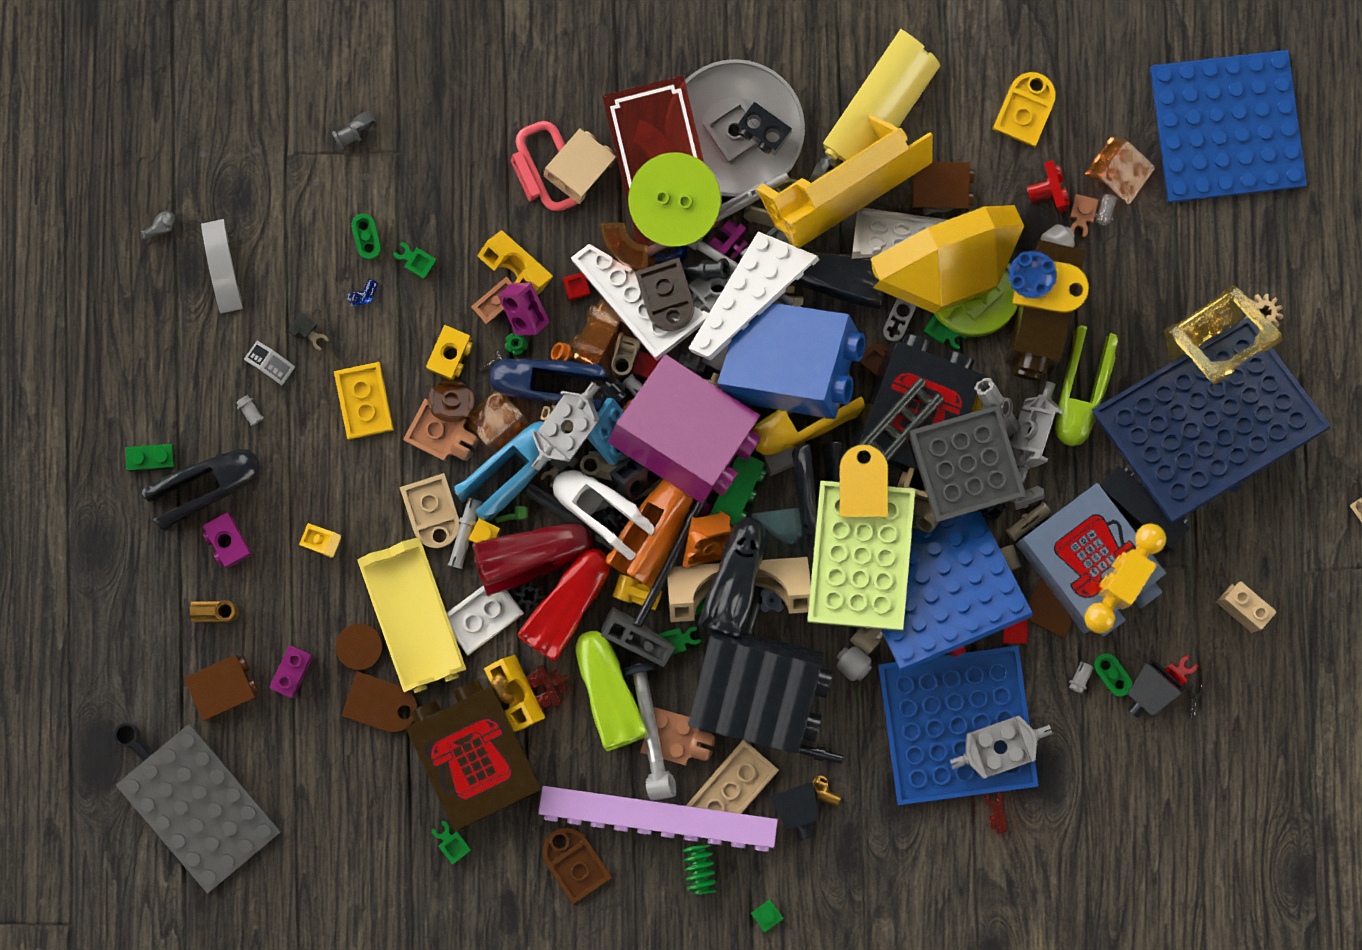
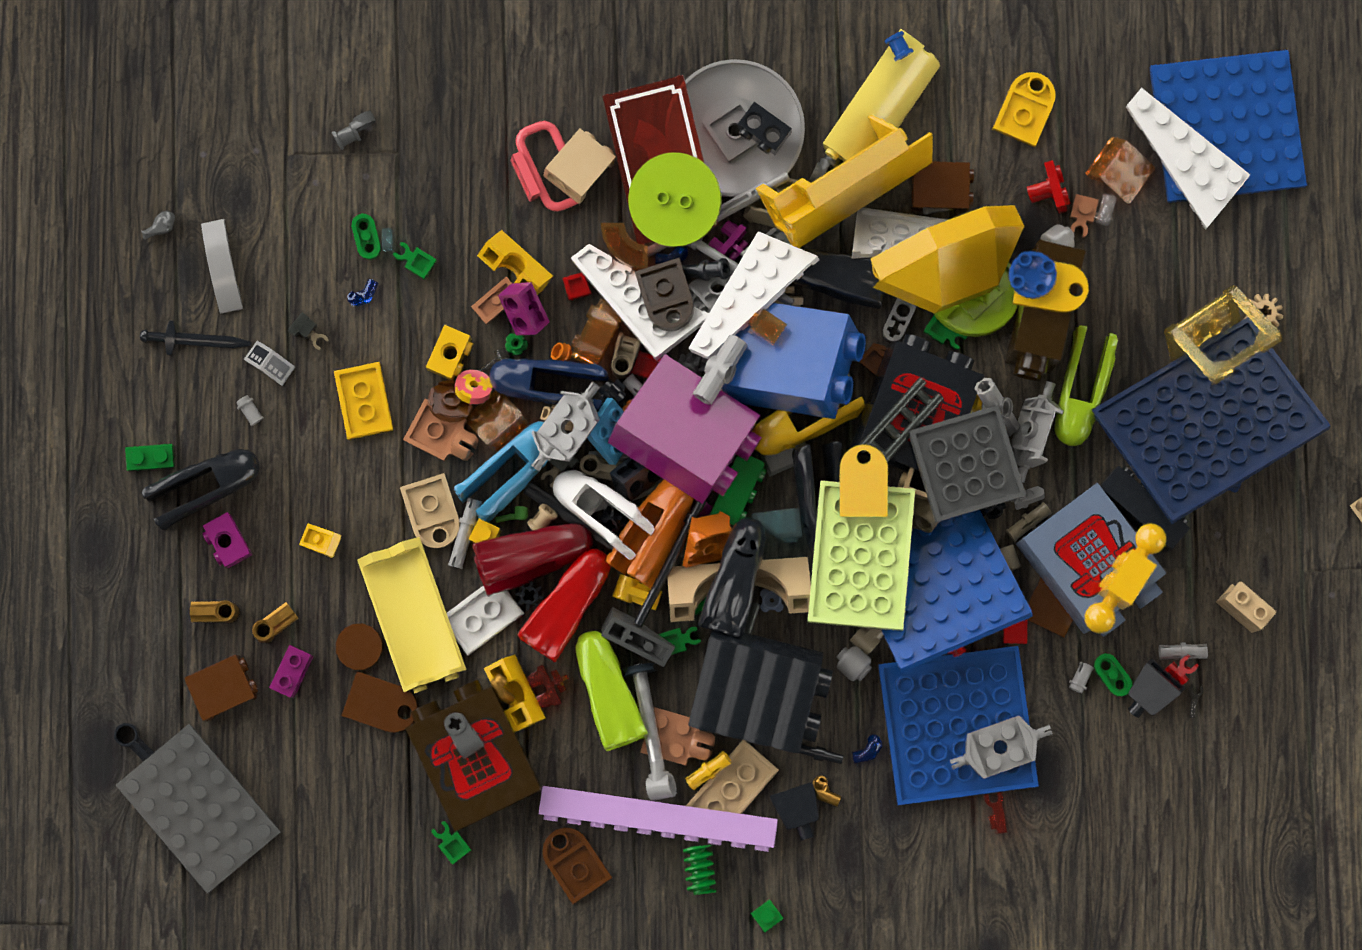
(171, 338): none -> black sword
(277, 621): none -> pearl gold piece
(387, 239): none -> clear light blue tile
(466, 738): none -> dark grey piece
(469, 394): none -> piece
(543, 517): none -> tan bush
(708, 770): none -> yellow pin
(720, 369): none -> light grey piece
(766, 326): none -> clear orange bracket
(870, 752): none -> clear blue arm
(898, 46): none -> blue bush
(1179, 651): none -> light grey pin
(1195, 164): none -> white wing

